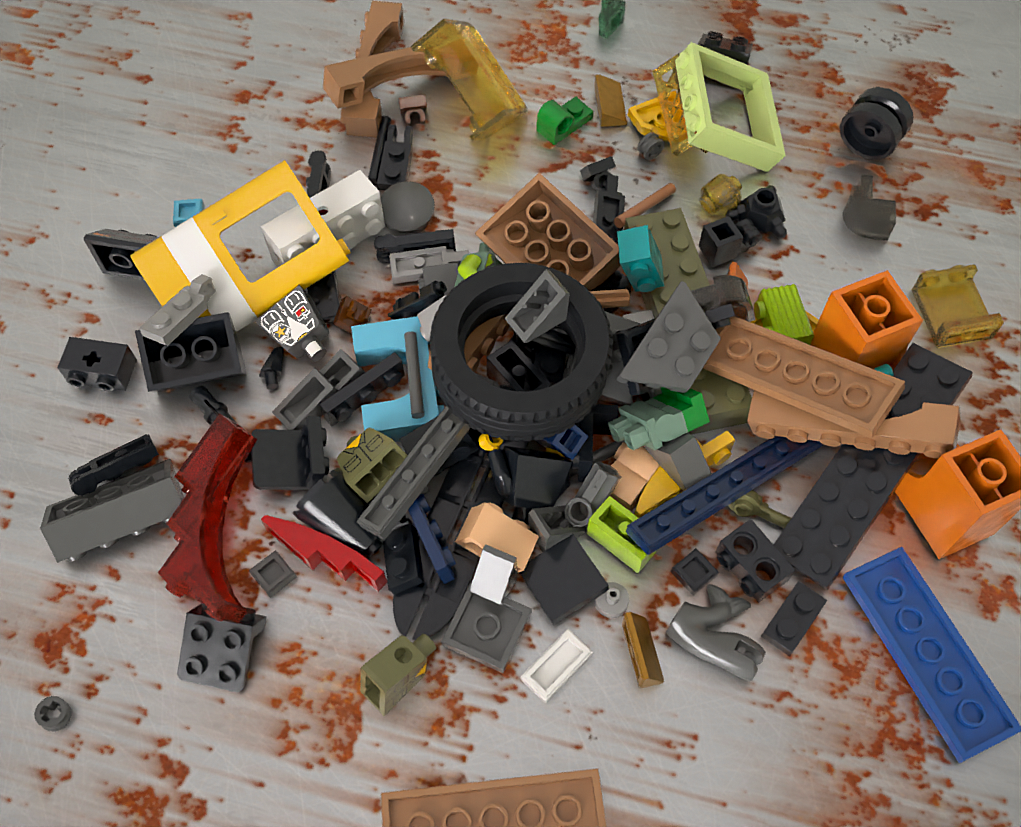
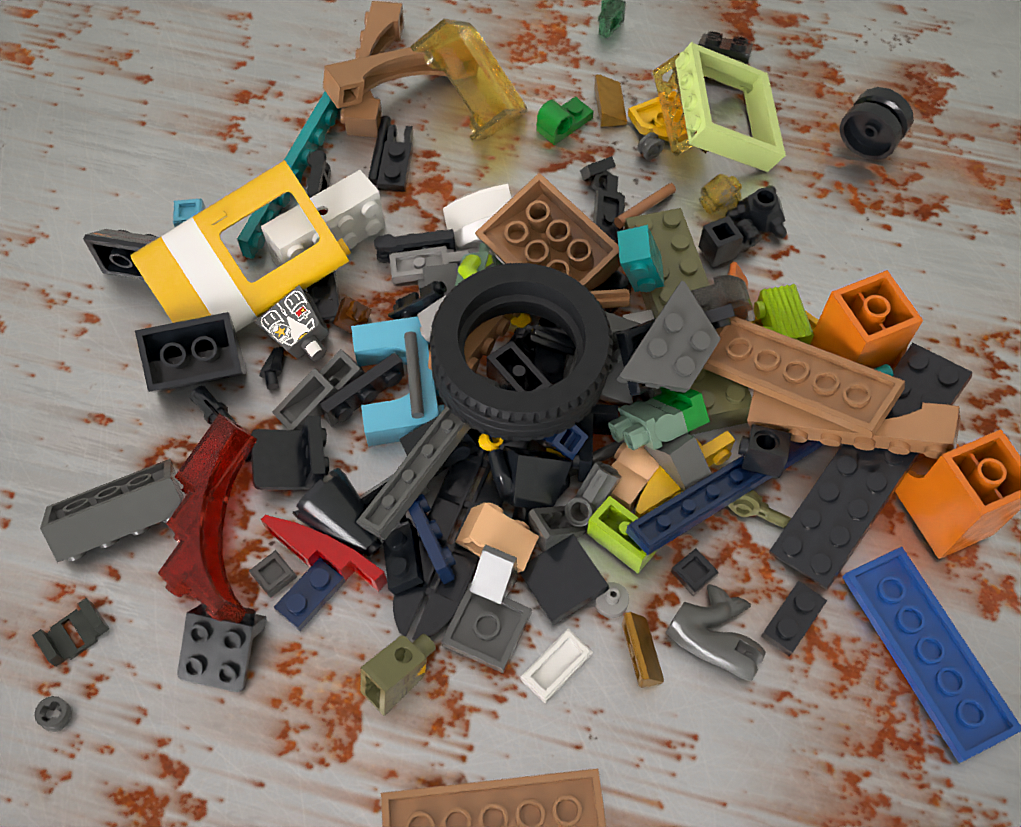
(57, 643): none -> pearl dark grey piece
(97, 364): black brick -> none
(112, 465): black hinge -> none
(179, 311): light grey hinge -> none
(309, 594): none -> dark blue plate
(310, 138): none -> teal plate
(370, 462): olive torso -> none
(407, 206): dark grey dish -> none
(413, 105): reddish brown tile -> none
(473, 211): none -> white slope
(540, 308): dark grey slope -> none
(761, 557): black brick -> none
(765, 450): none -> black brick
(867, 215): clear smoke brick -> none
(954, 306): clear yellow panel -> none

